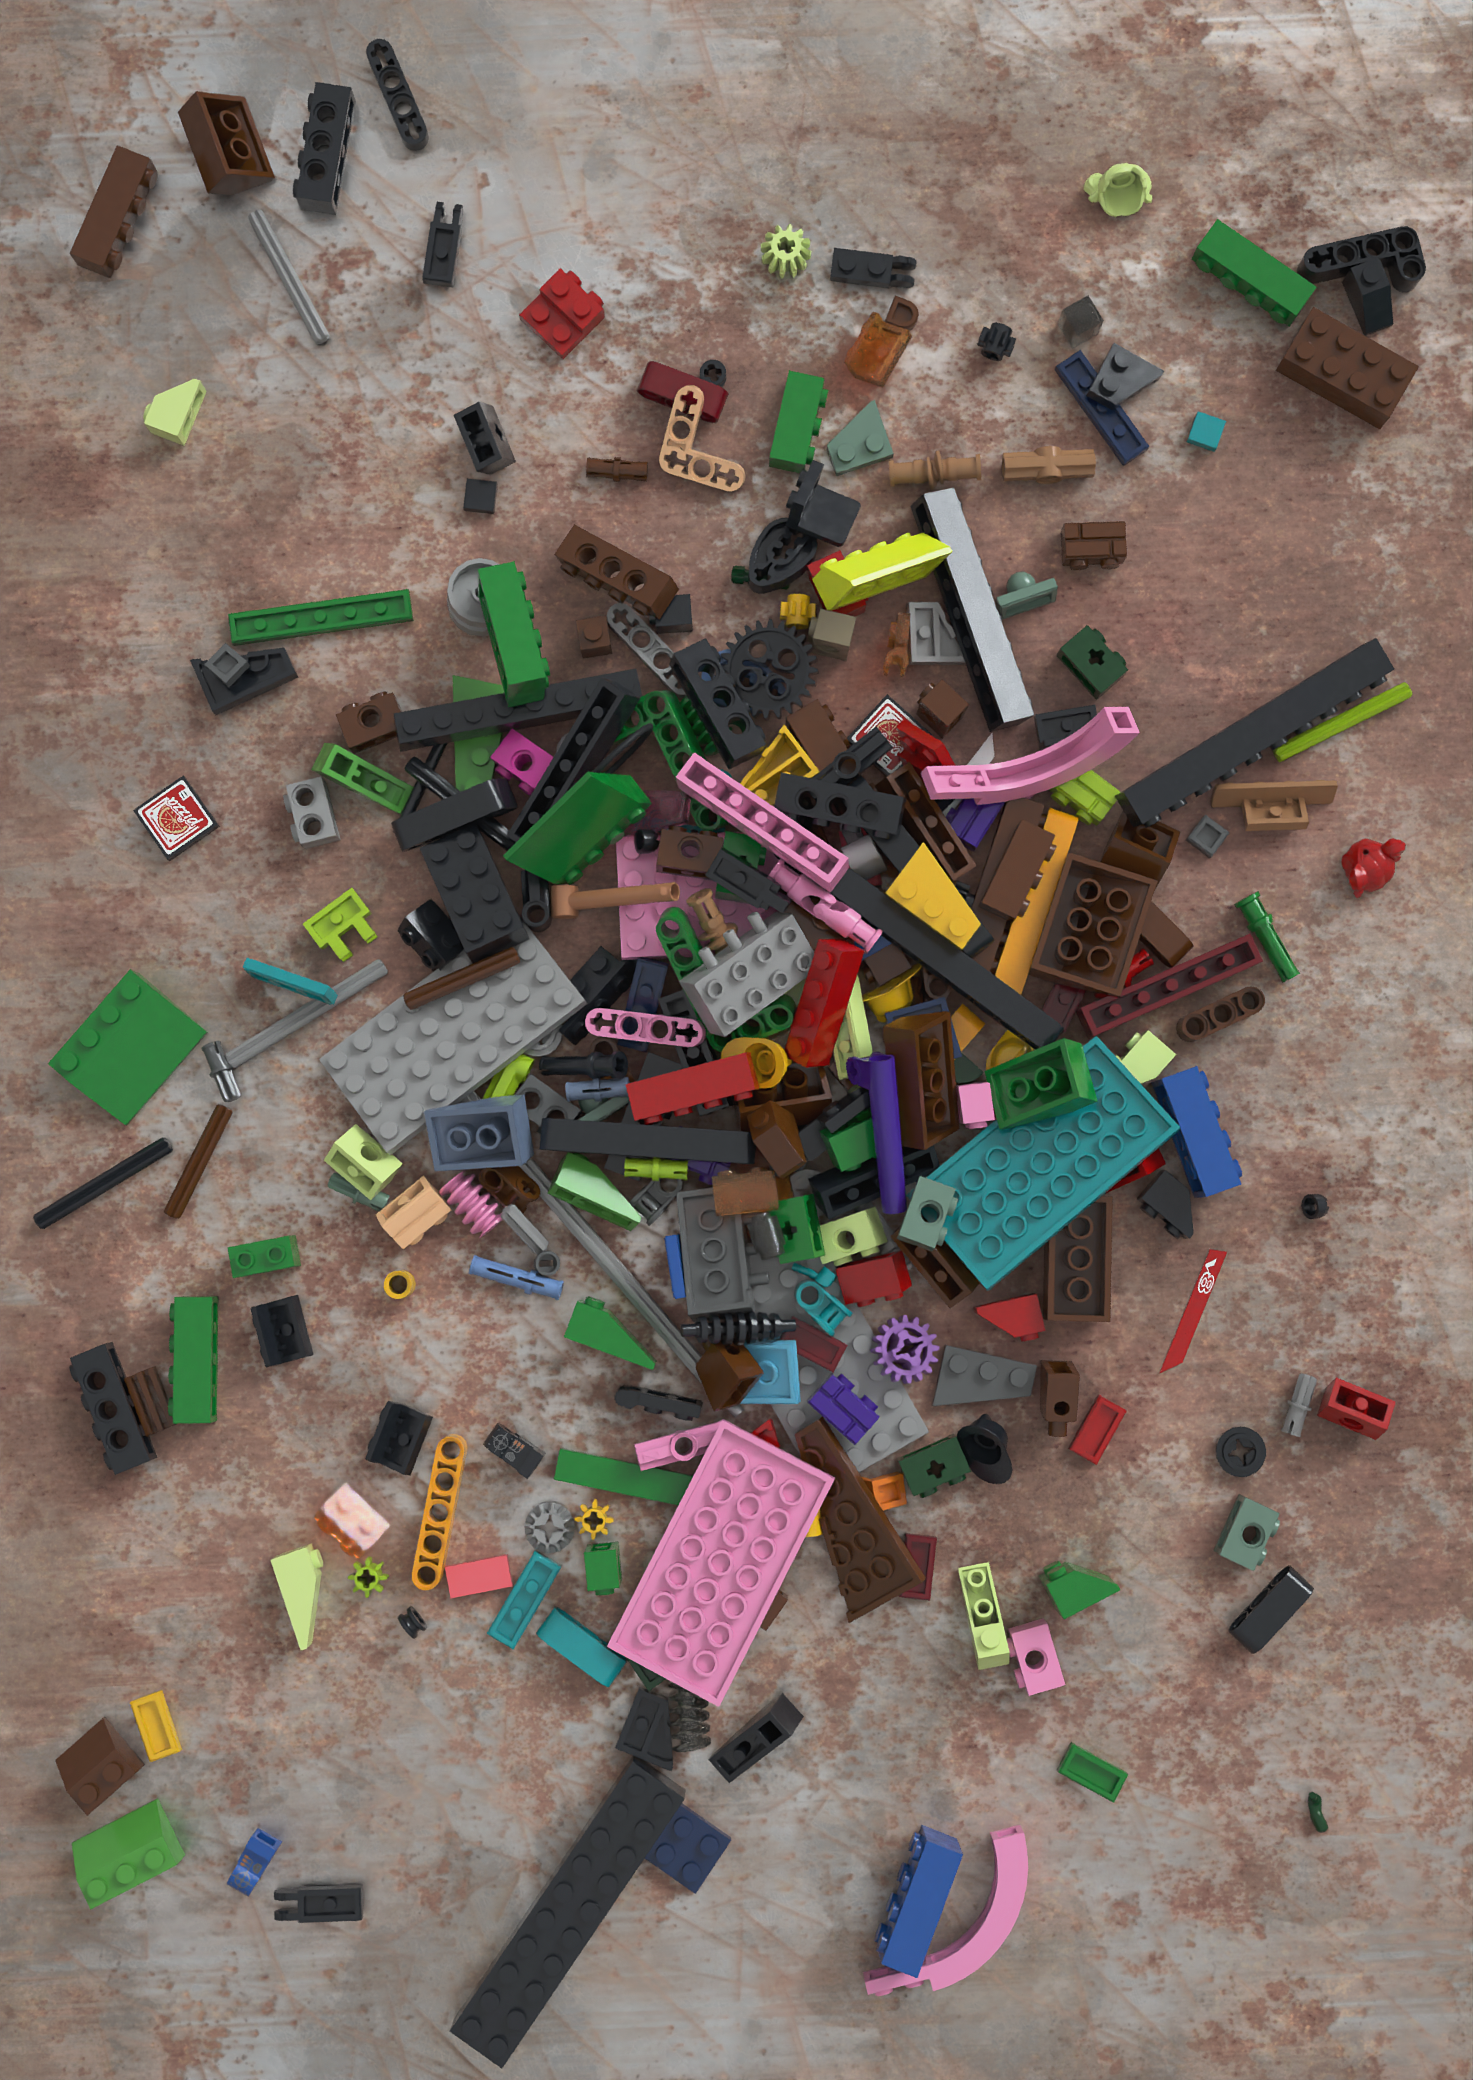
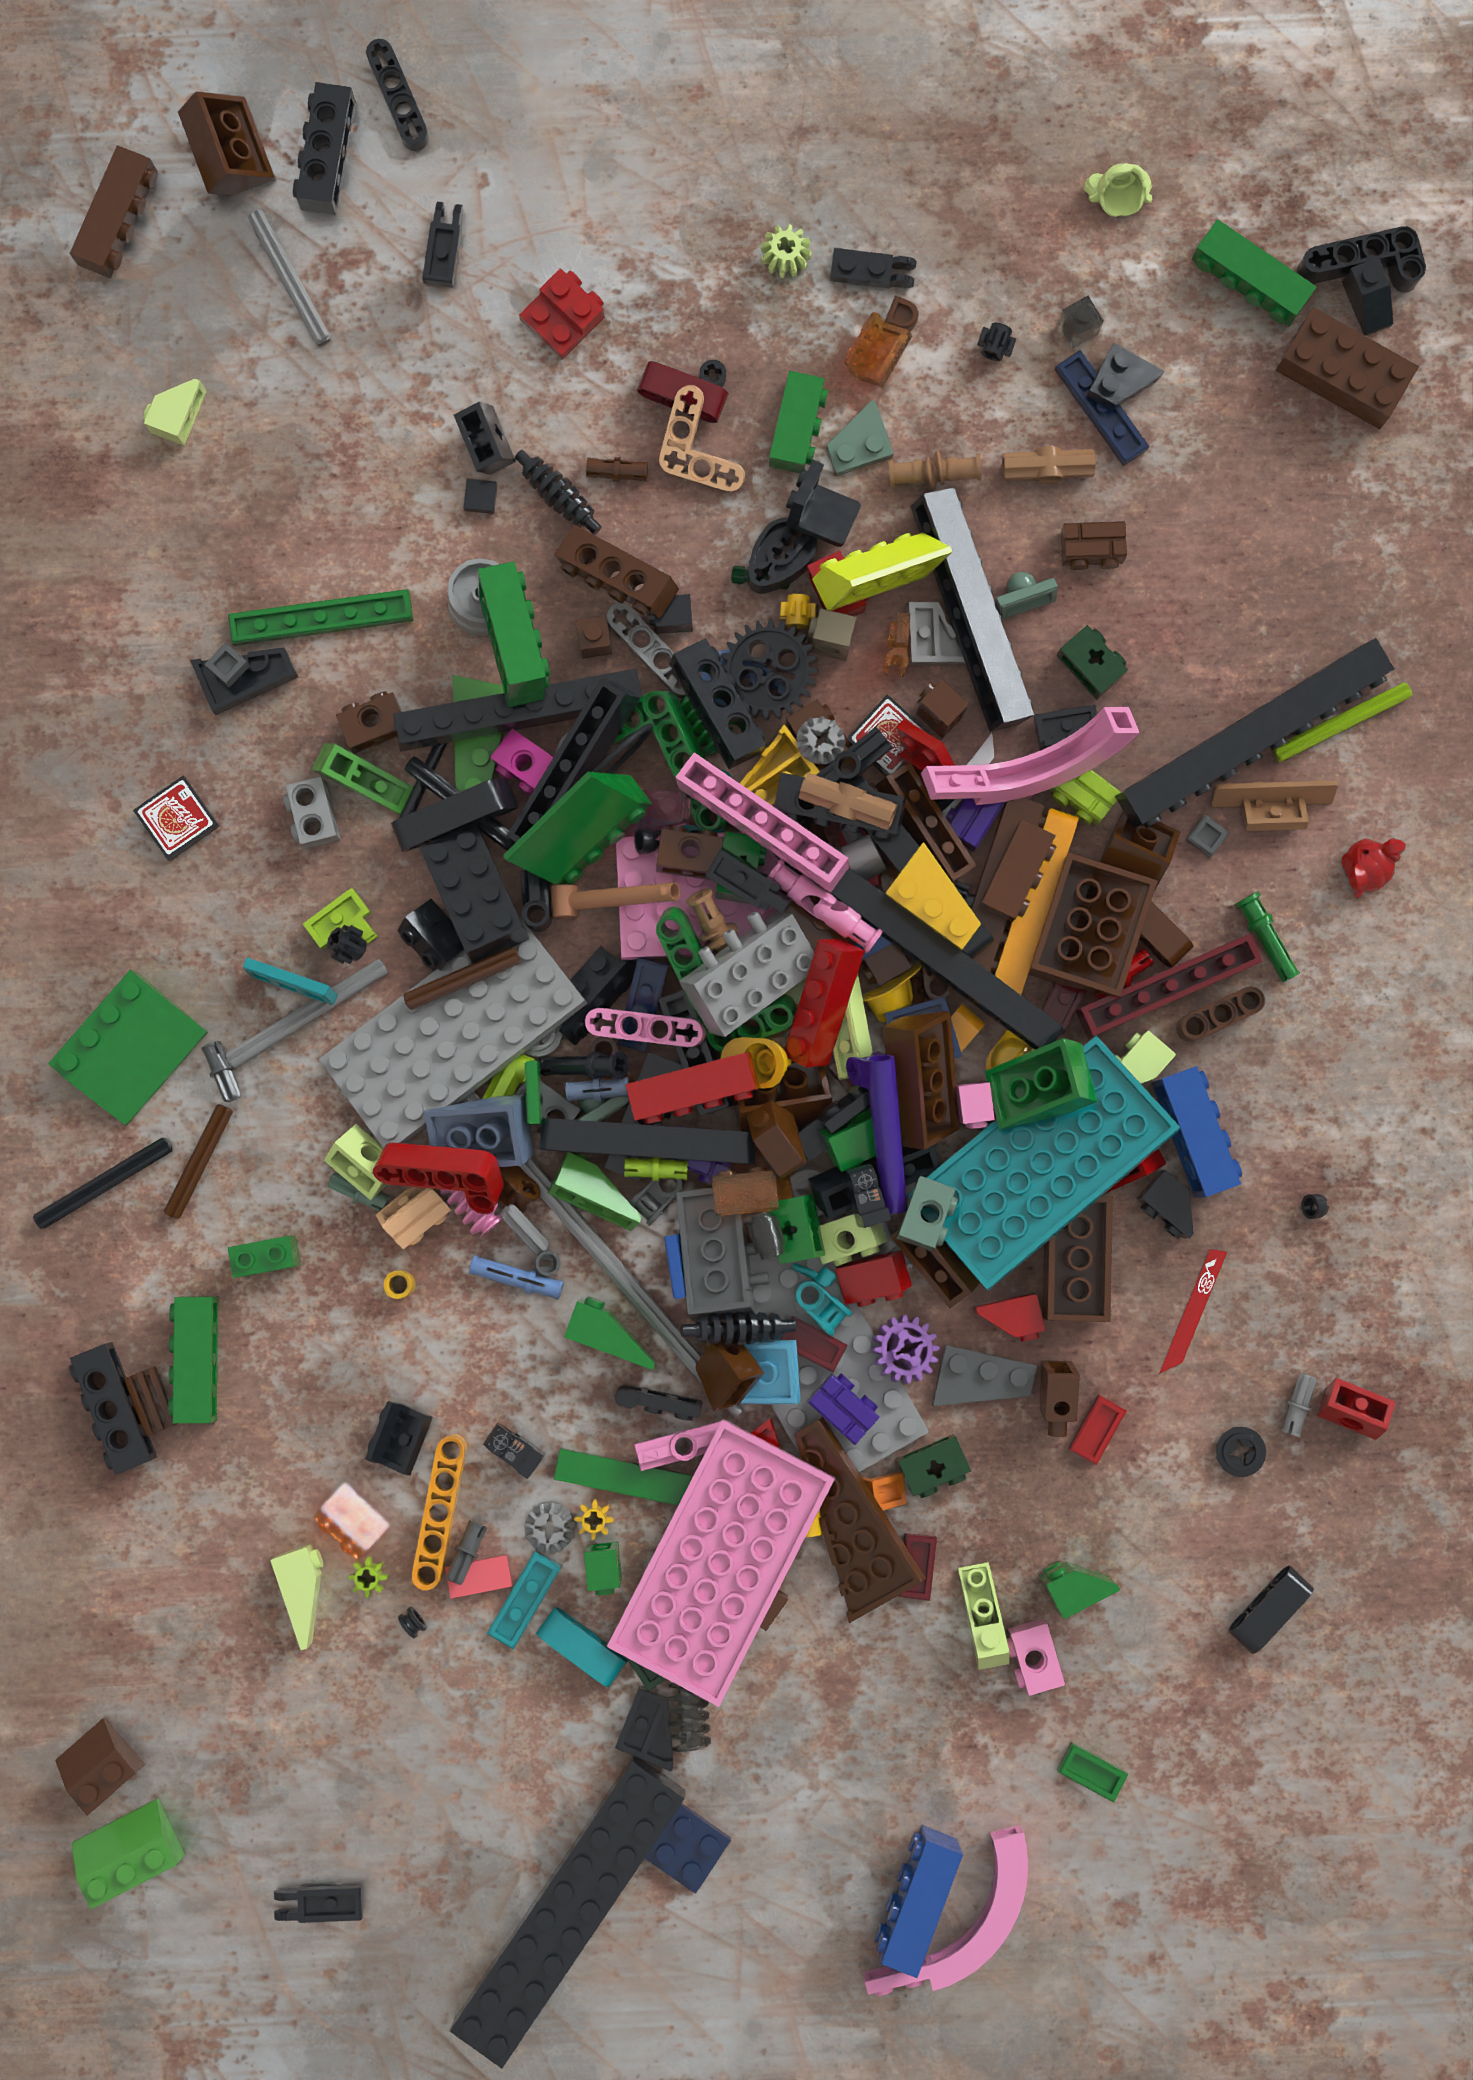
(155, 1726): yellow tile -> none
(253, 1861): blue leg -> none
(281, 1331): black bracket -> none
(347, 944): none -> black gear
(443, 1168): none -> red beam
(466, 1552): none -> dark grey axle
(533, 1092): none -> green tile
(558, 492): none -> black piece
(757, 1738): black slope -> none
(807, 740): none -> light grey gear
(848, 801): none -> medium nougat piece
(866, 1196): none -> black leg
(966, 1070): dark green tile -> none
(985, 1450): black piece -> none
(1206, 431): teal tile -> none
(1231, 1542): sand green brick -> none
(1315, 1810): dark green piece -> none

